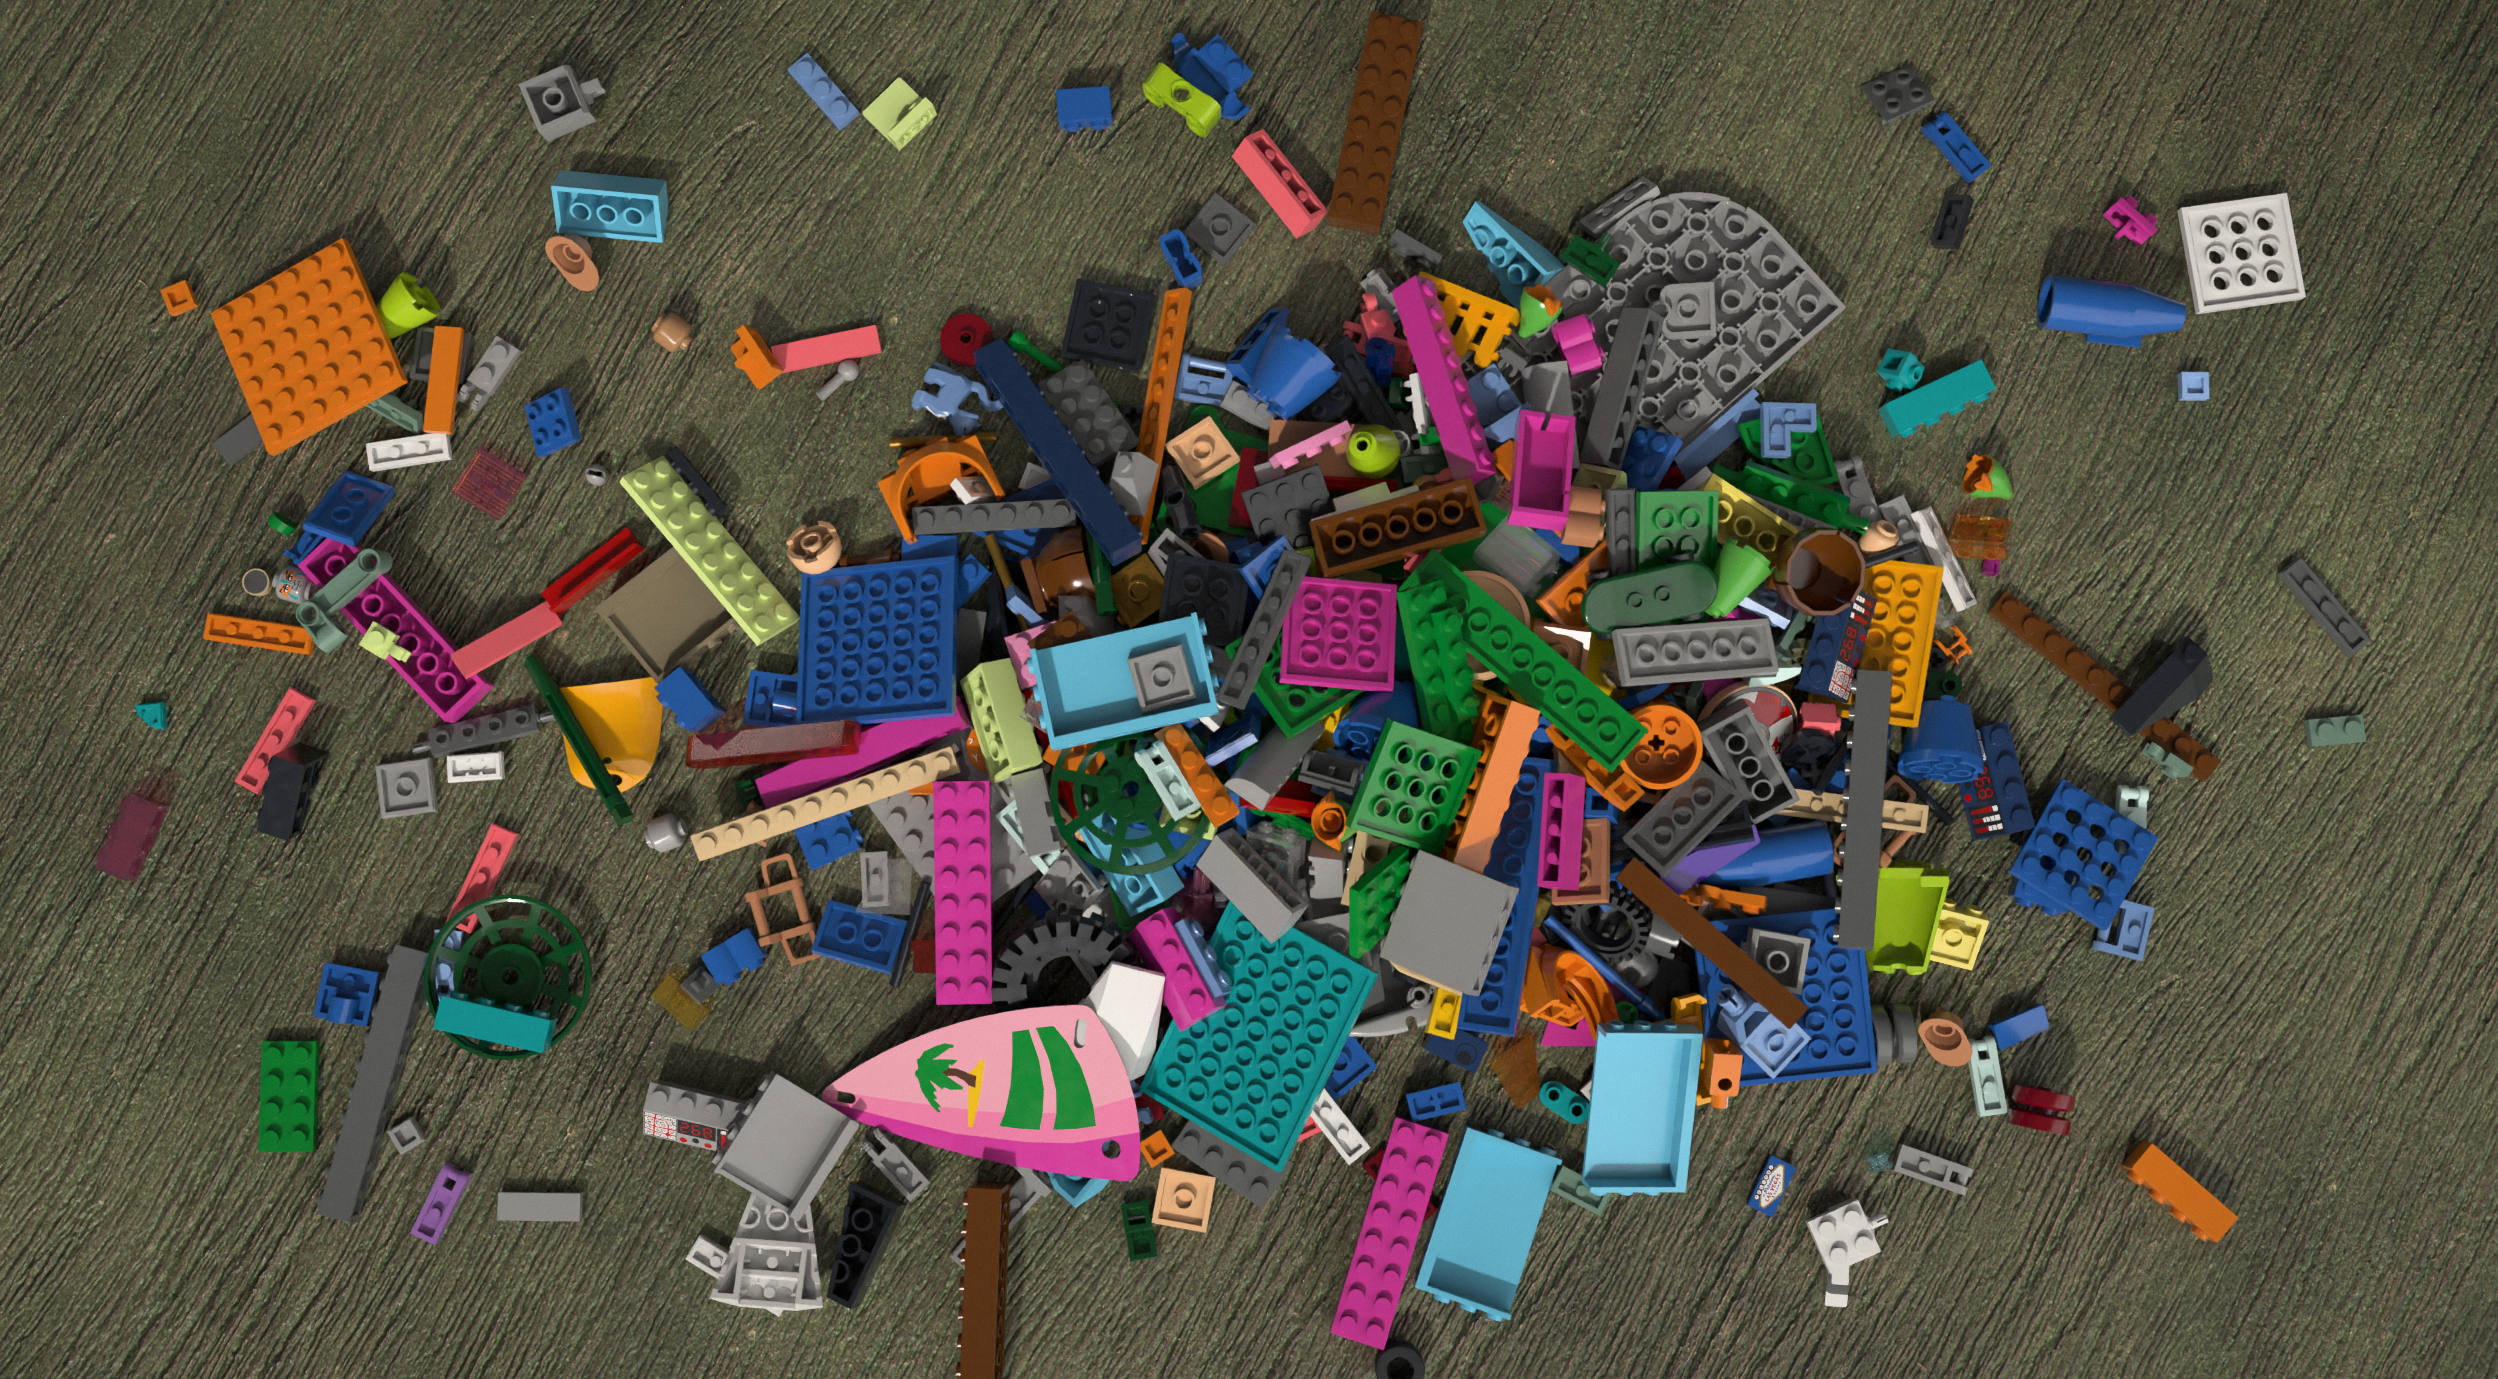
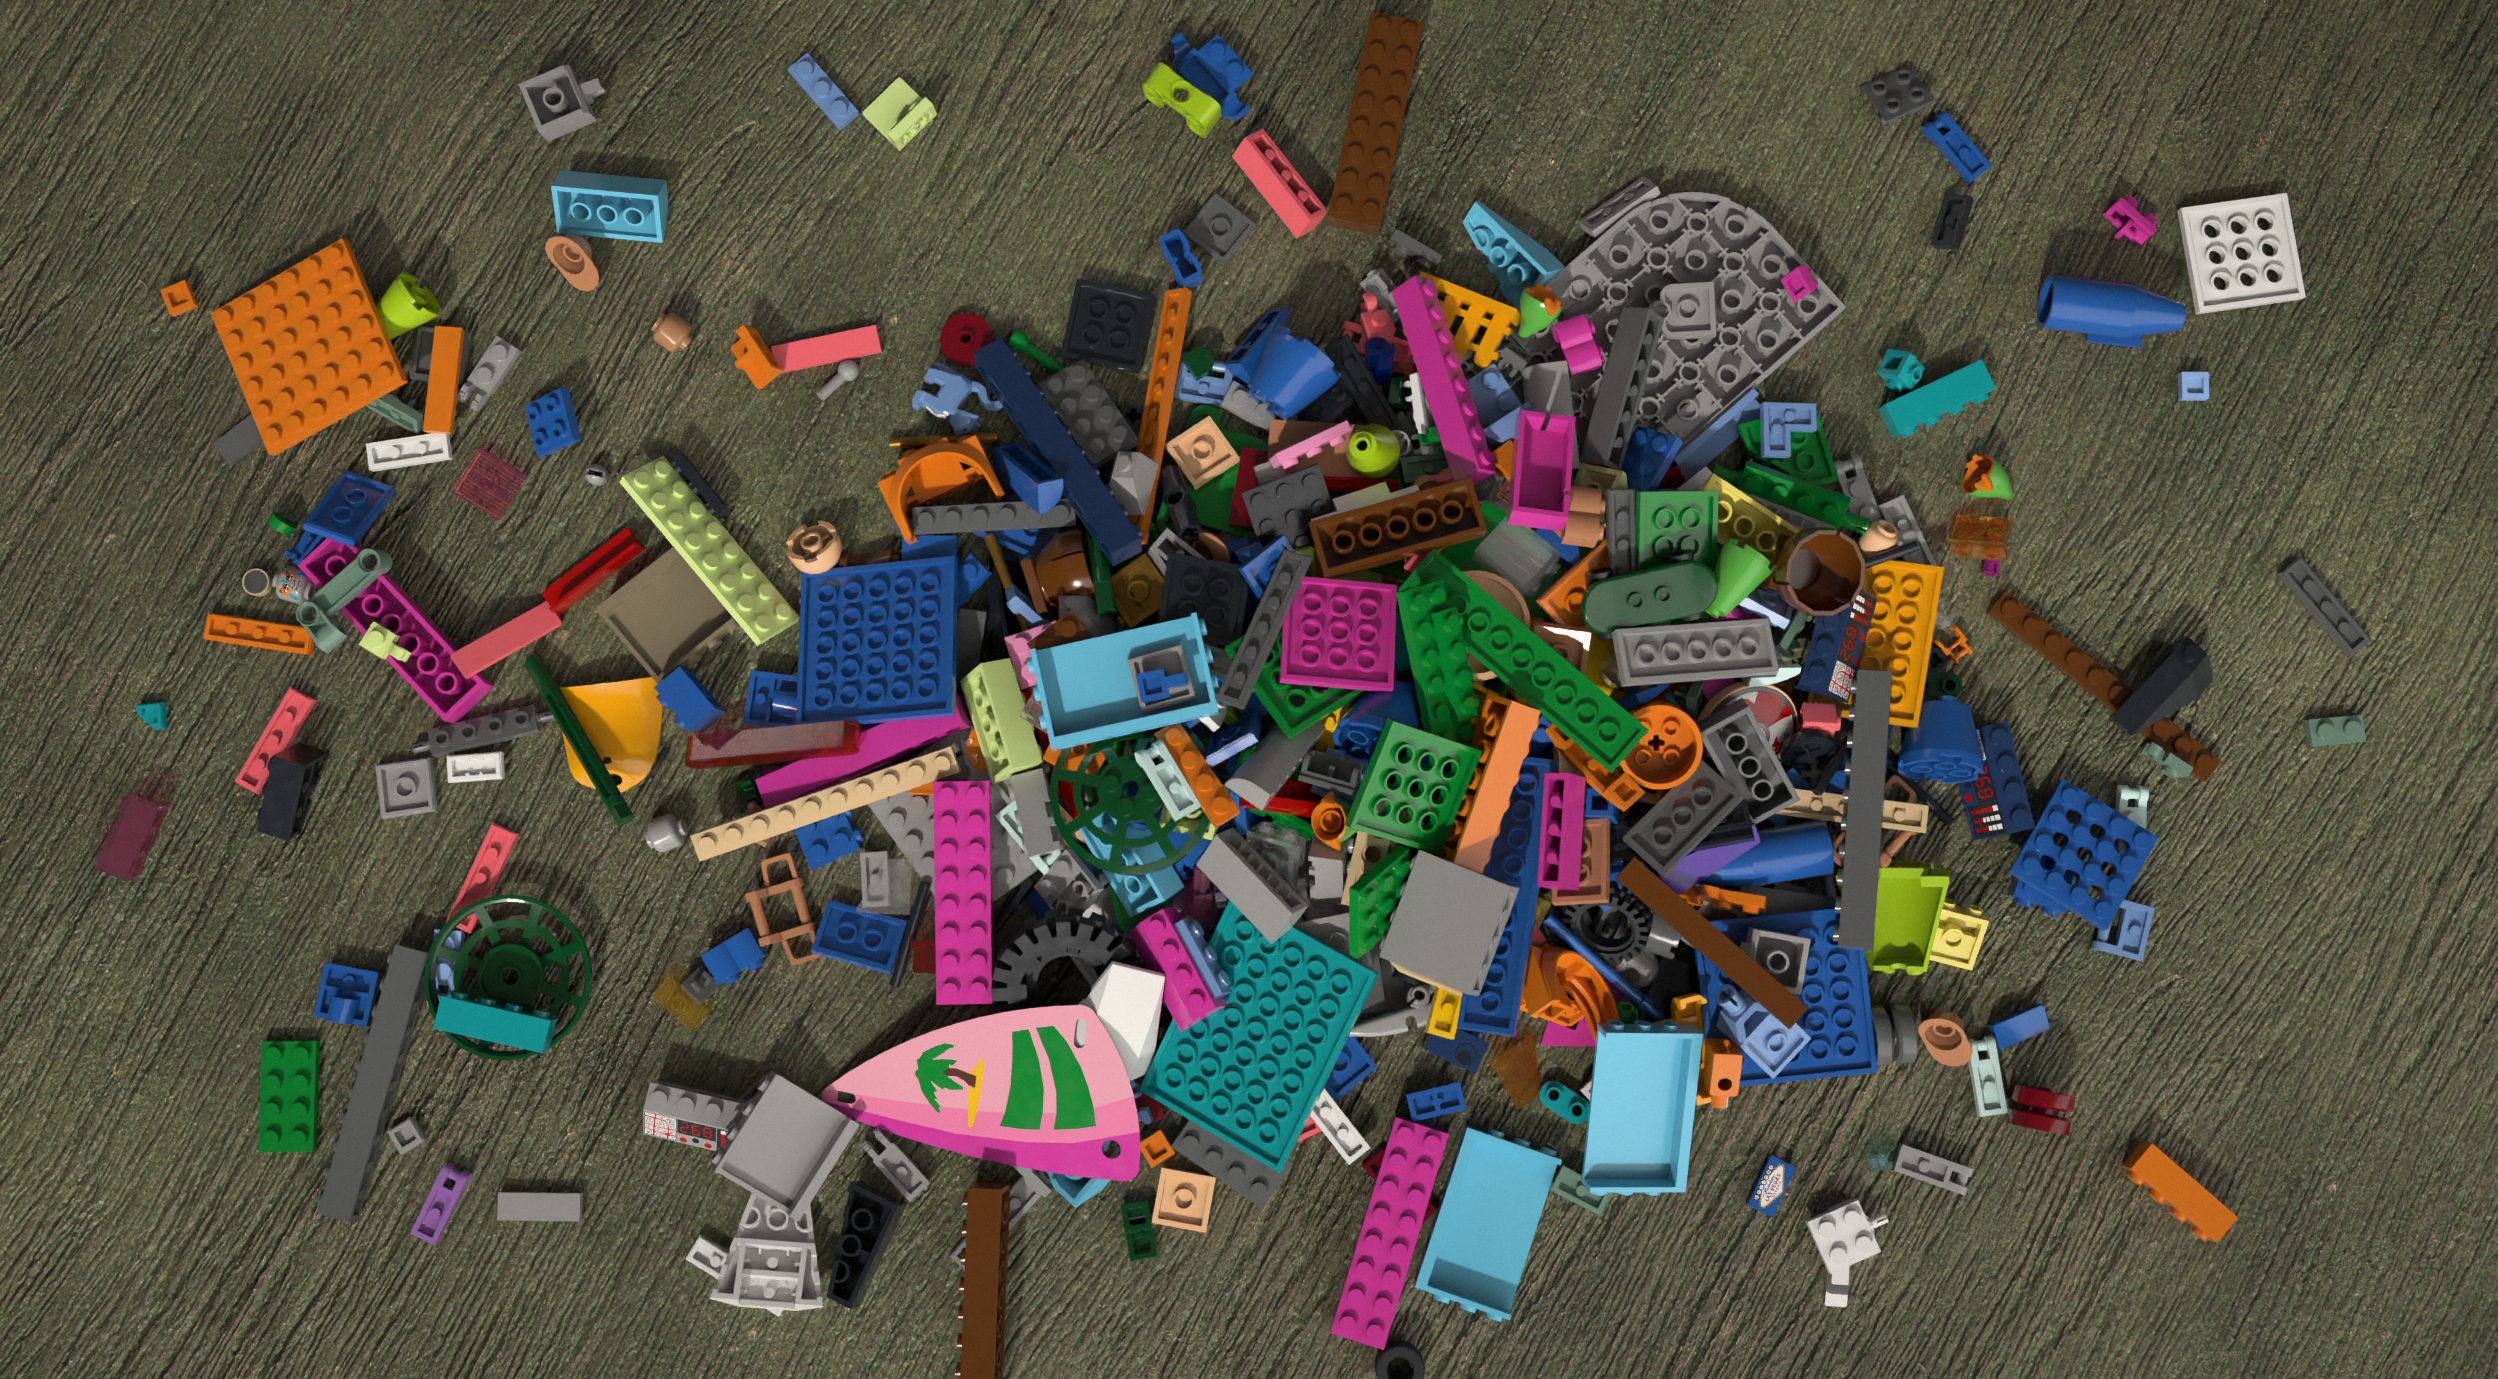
(973, 490): white plate -> none
(1028, 477): none -> blue brick
(1084, 108): blue brick -> none
(1156, 685): none -> blue plate
(1199, 362): none -> dark green tile
(1591, 258): dark green plate -> none
(1799, 283): none -> dark pink tile
(1943, 556): white tile -> none

